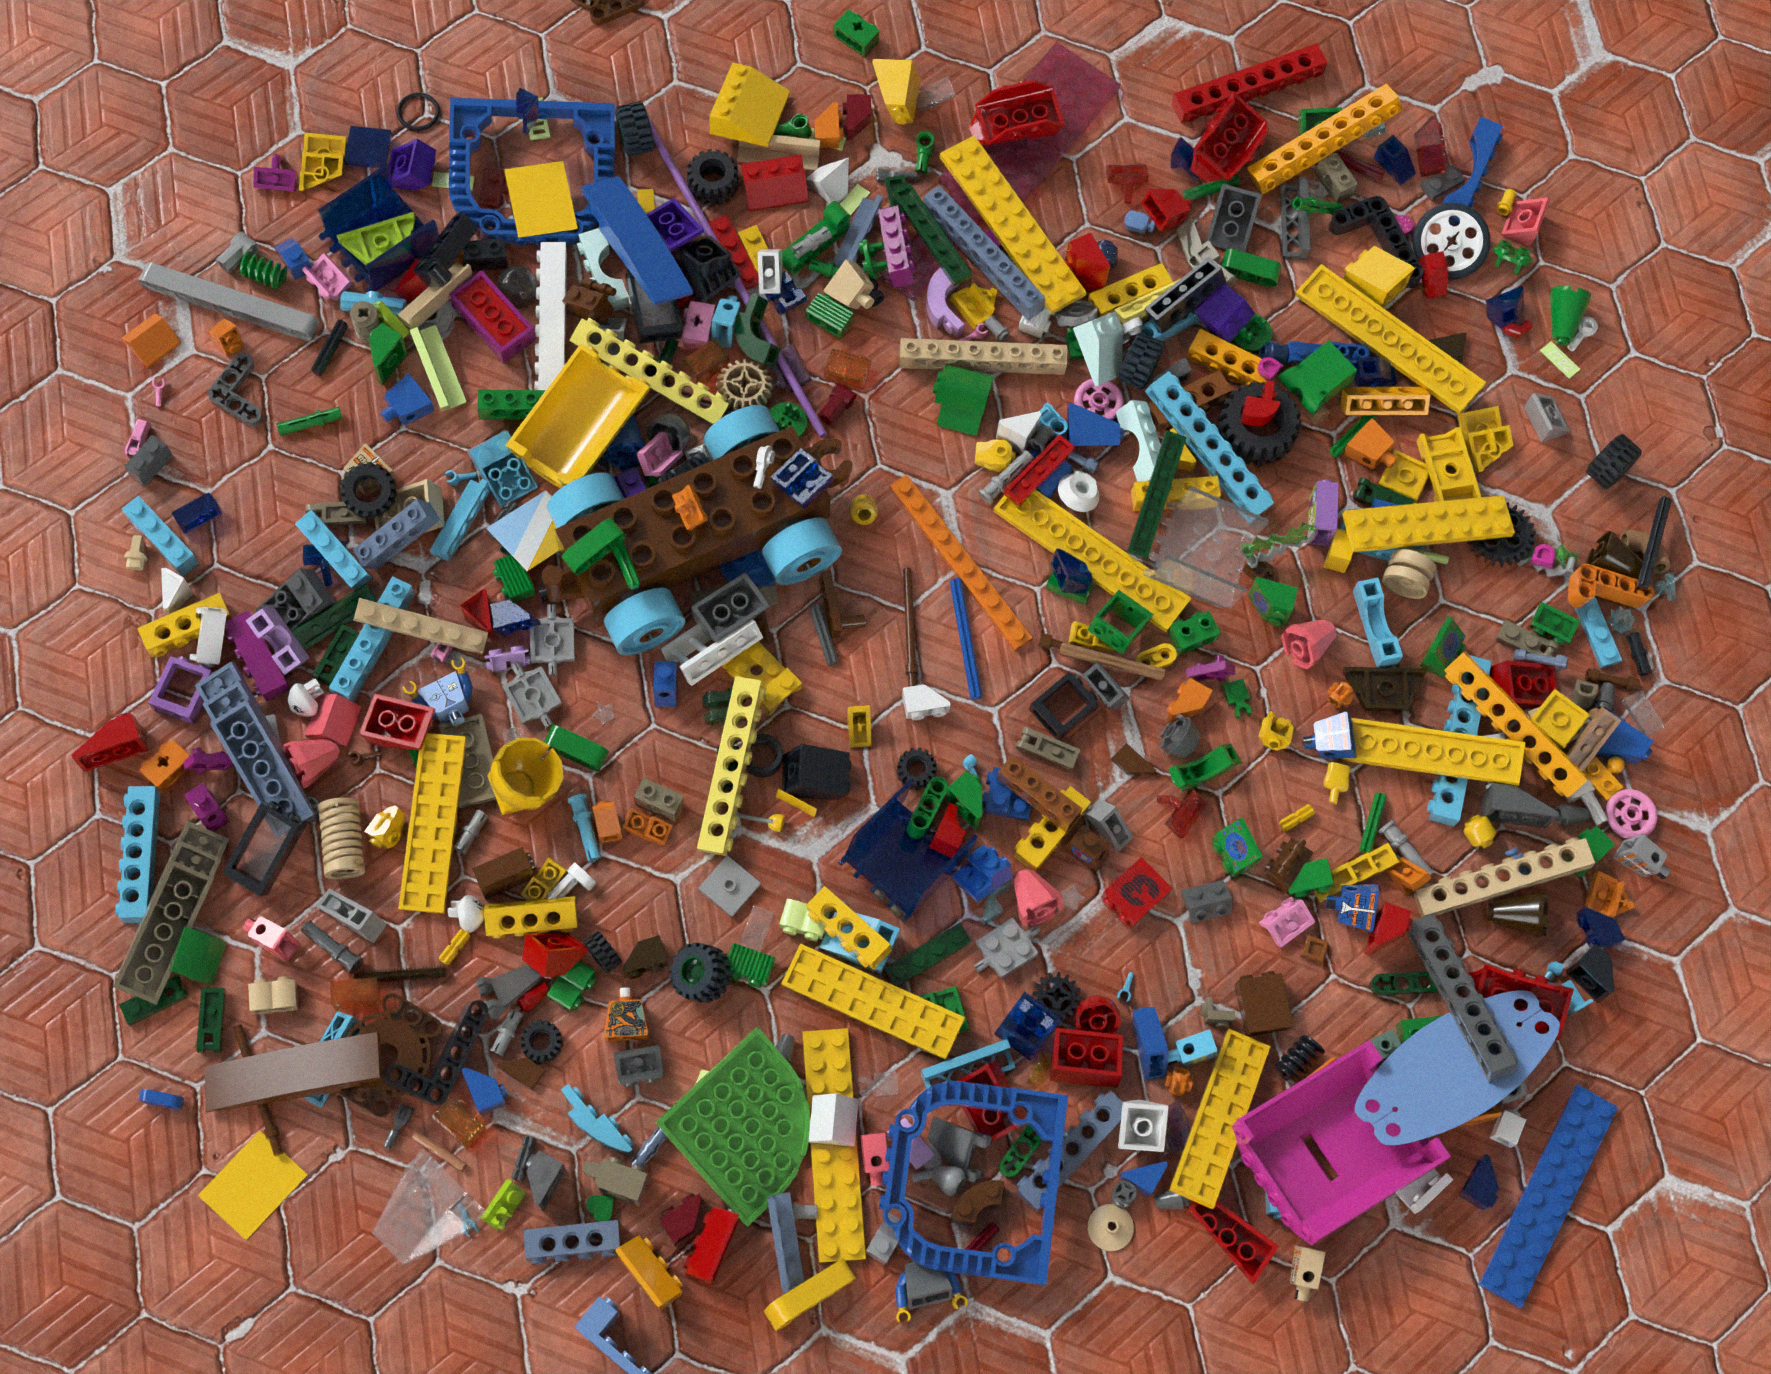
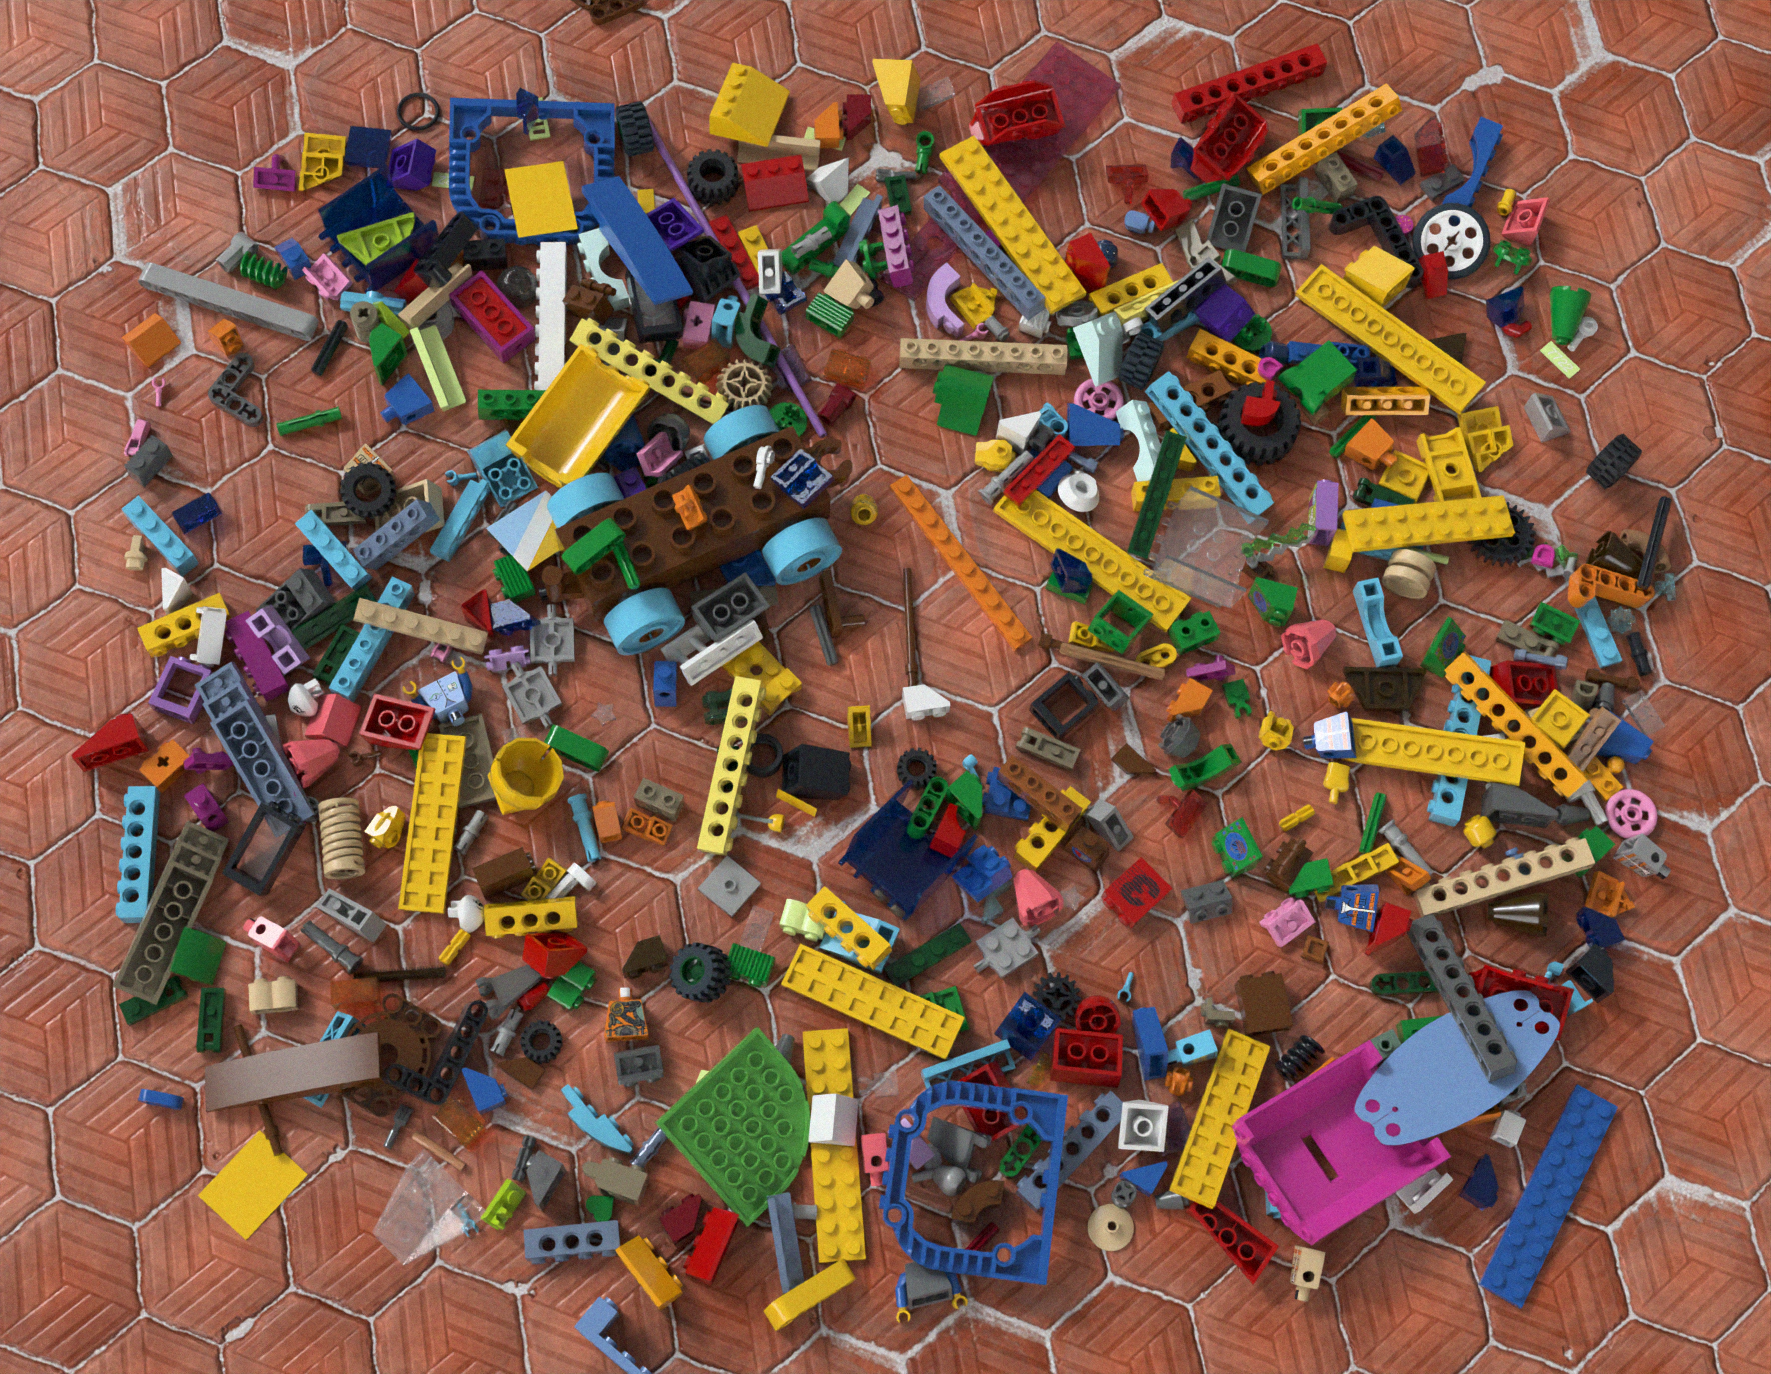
(602, 952): black tyre -> none
(797, 126): green pin -> none
(856, 32): green brick -> none
(883, 1242): light grey slope -> none
(932, 234): dark green plate -> none
(965, 639): blue axle -> none
(1180, 370): flat silver slope -> none

